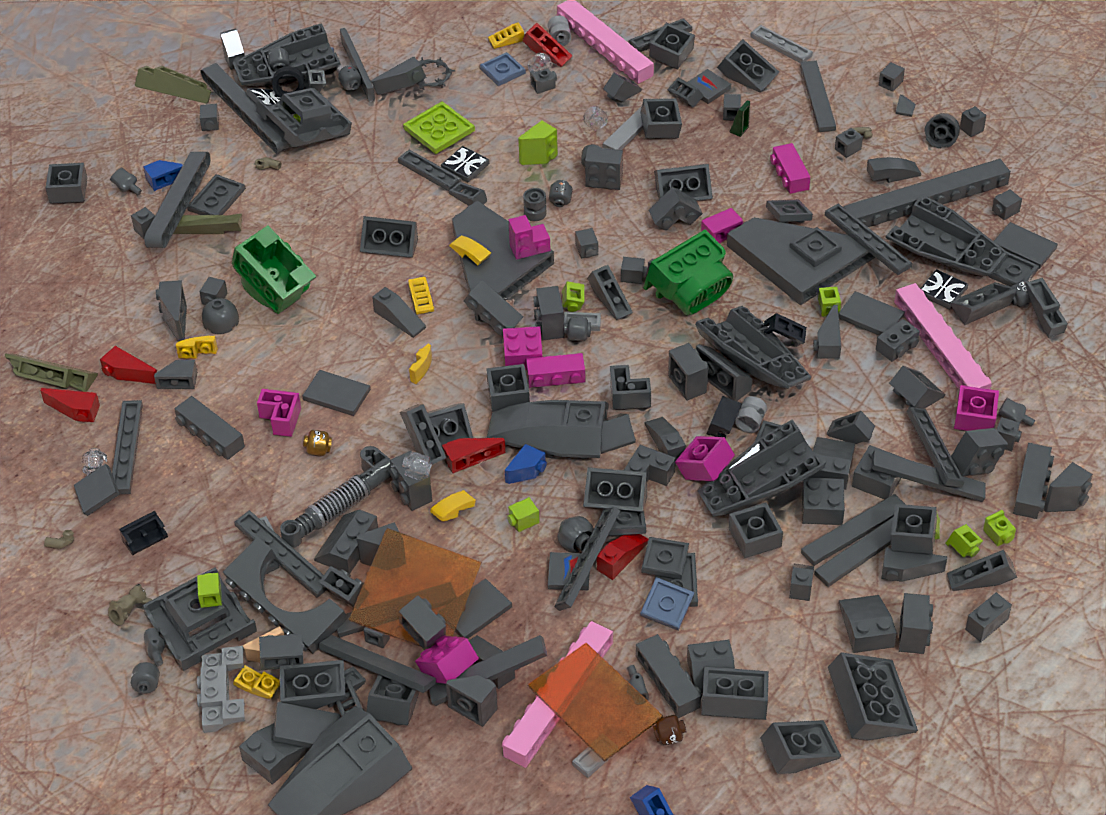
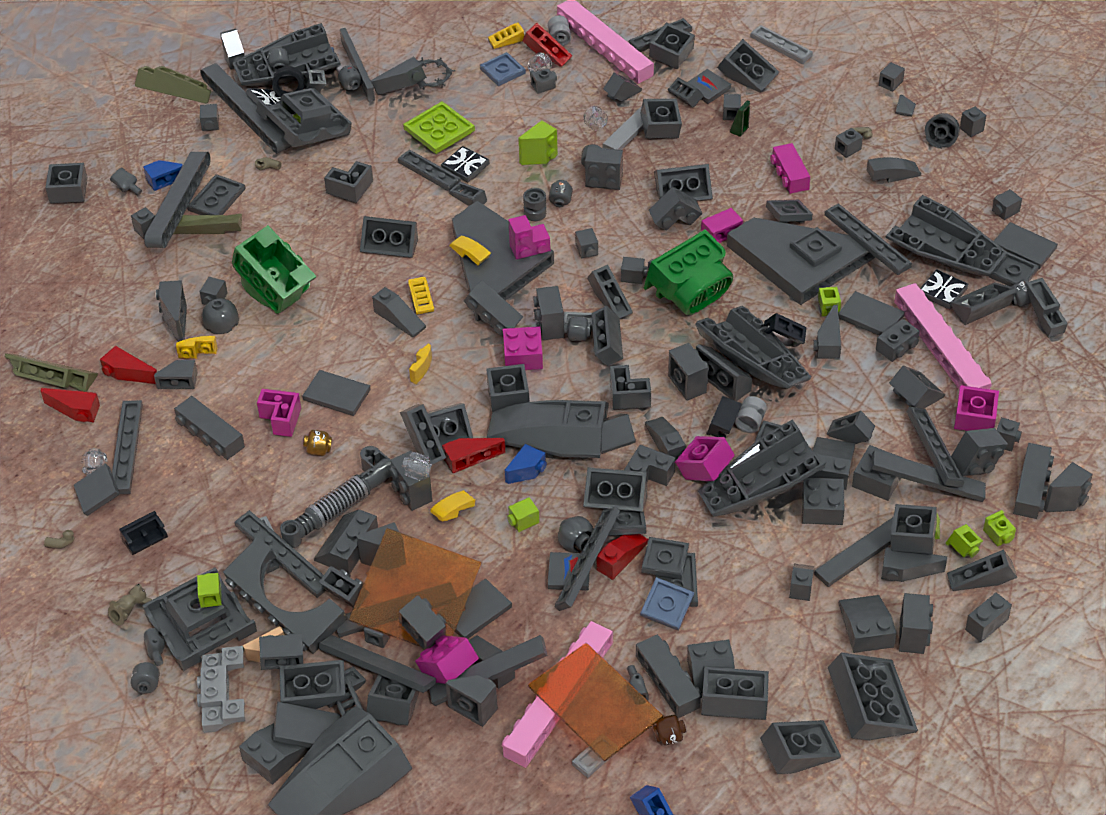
(256, 683): yellow slope -> none
(349, 184): none -> dark grey brick
(555, 370): dark pink brick -> none
(570, 299): lime brick -> none
(607, 336): none -> dark grey brick
(755, 530): dark grey brick -> none
(818, 96): dark grey tile -> none
(850, 531): dark grey tile -> none
(940, 189): dark grey brick -> none
(1015, 411): dark grey piece -> none

